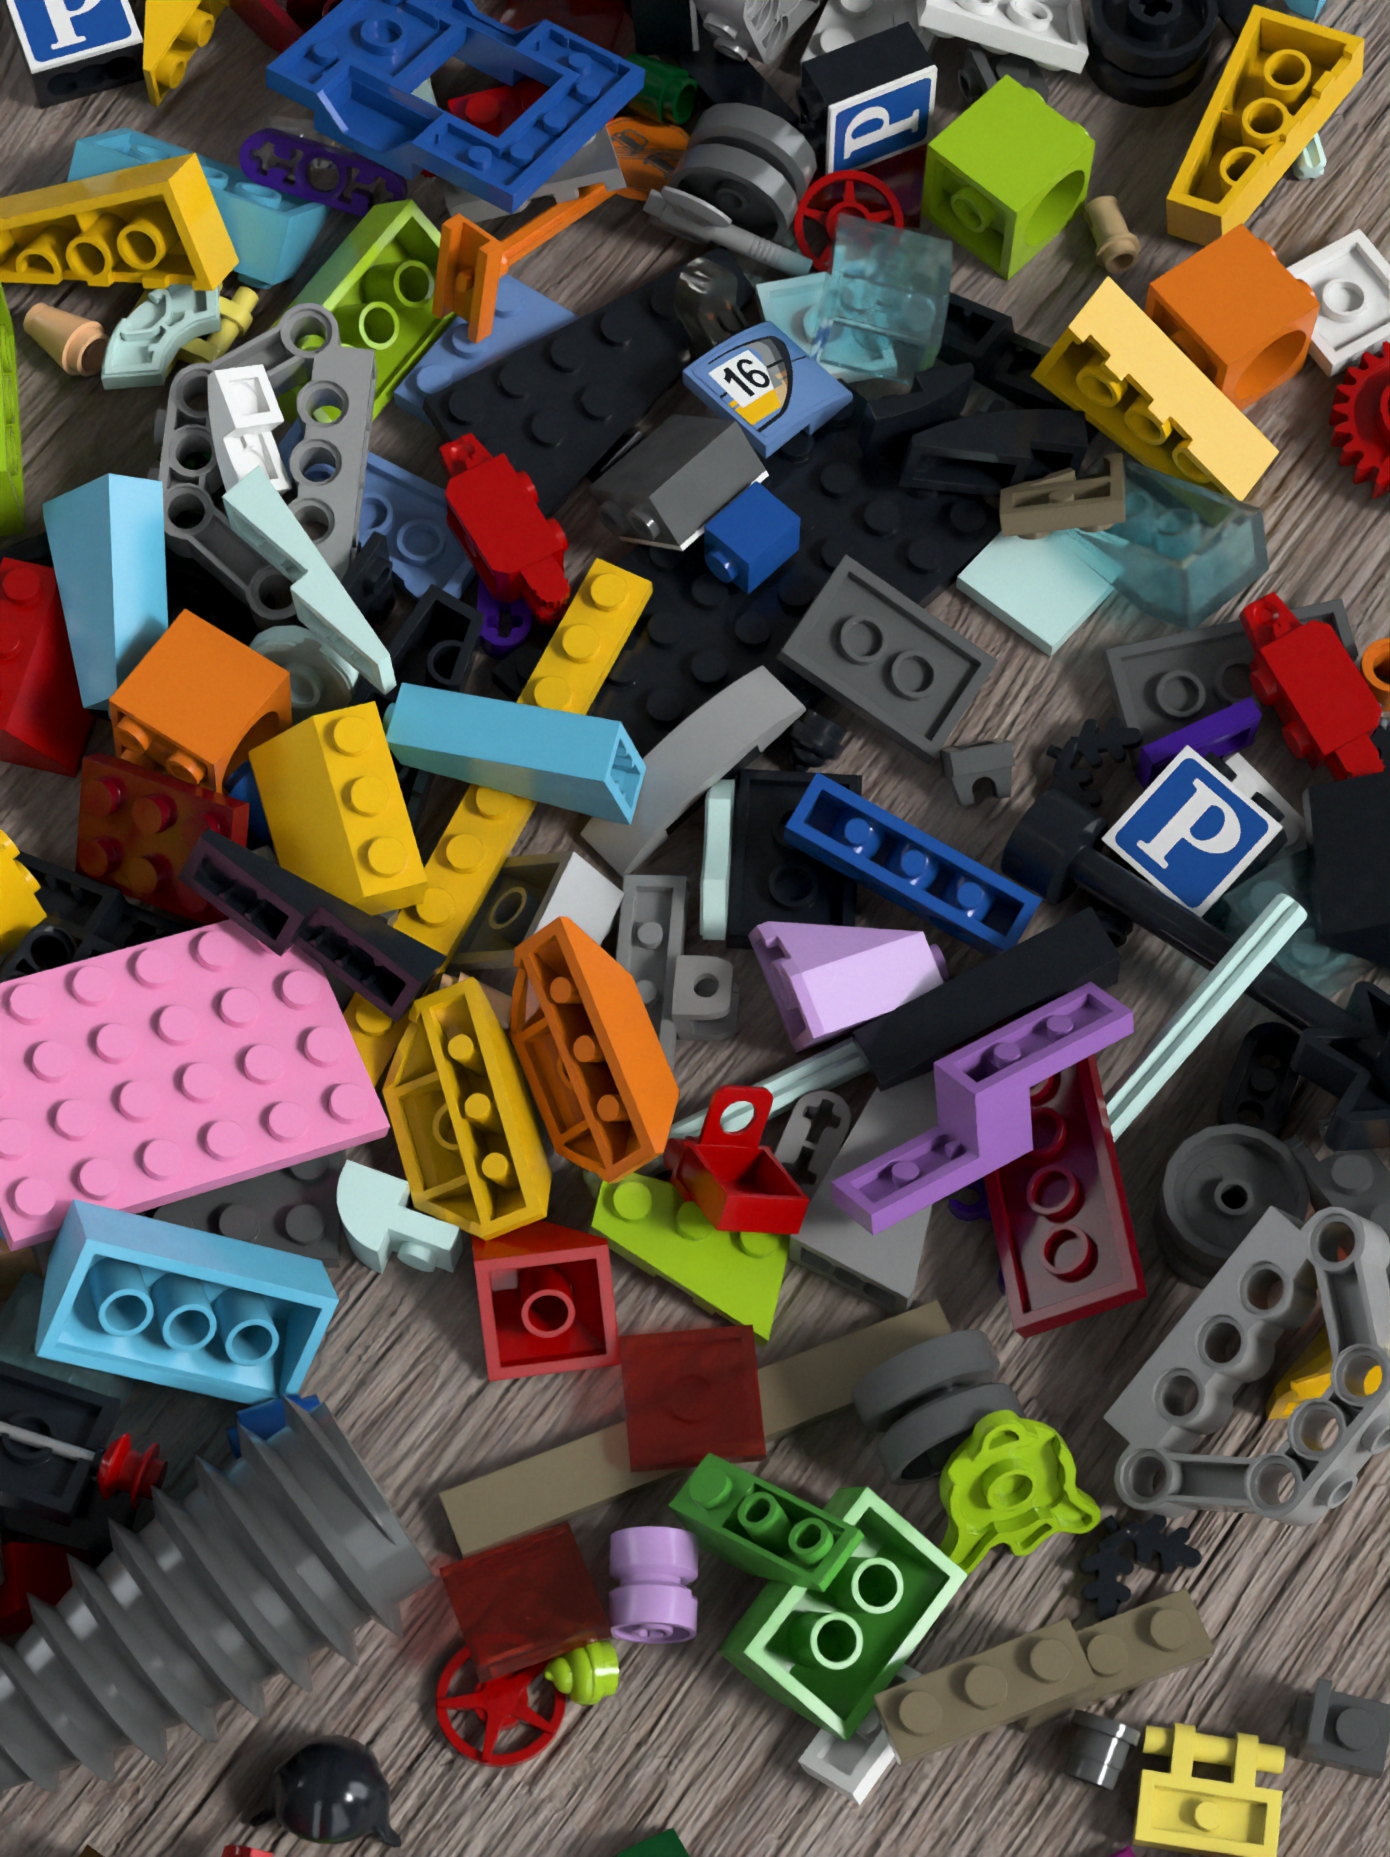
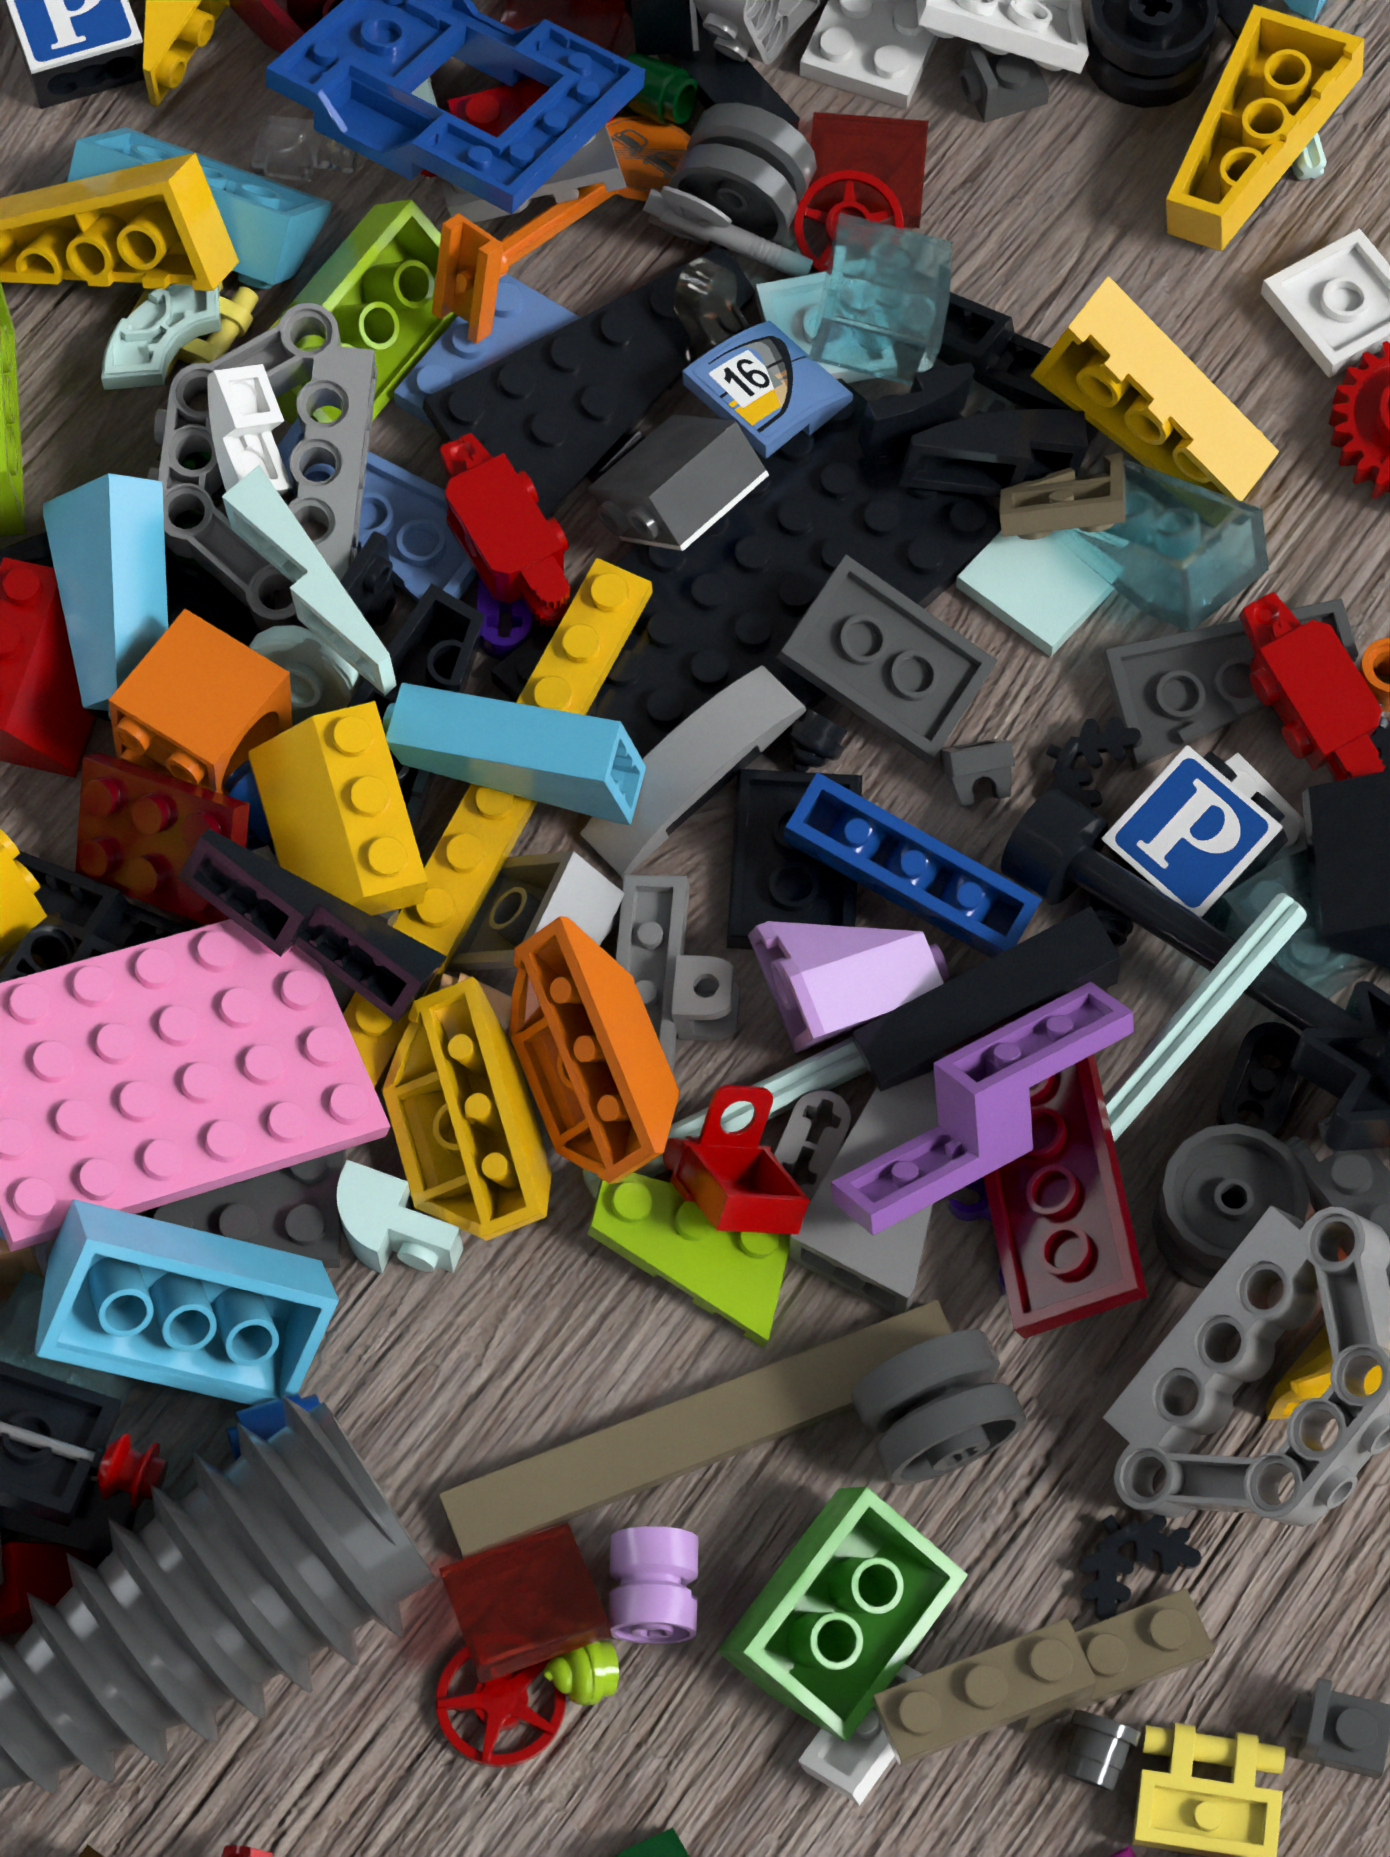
(67, 338): light nougat cone -> none
(285, 147): dark purple beam -> none
(330, 1793): black hair -> none
(545, 1301): red slope -> none
(691, 1397): clear red tile -> none
(717, 860): light aqua tile -> none
(751, 538): blue brick -> none
(763, 1526): bright green slope -> none
(868, 100): piece -> none
(1007, 176): lime brick -> none
(1011, 1488): lime tile -> none
(1116, 247): tan pin -> none
(1219, 733): dark purple tile -> none
(1236, 315): orange brick -> none

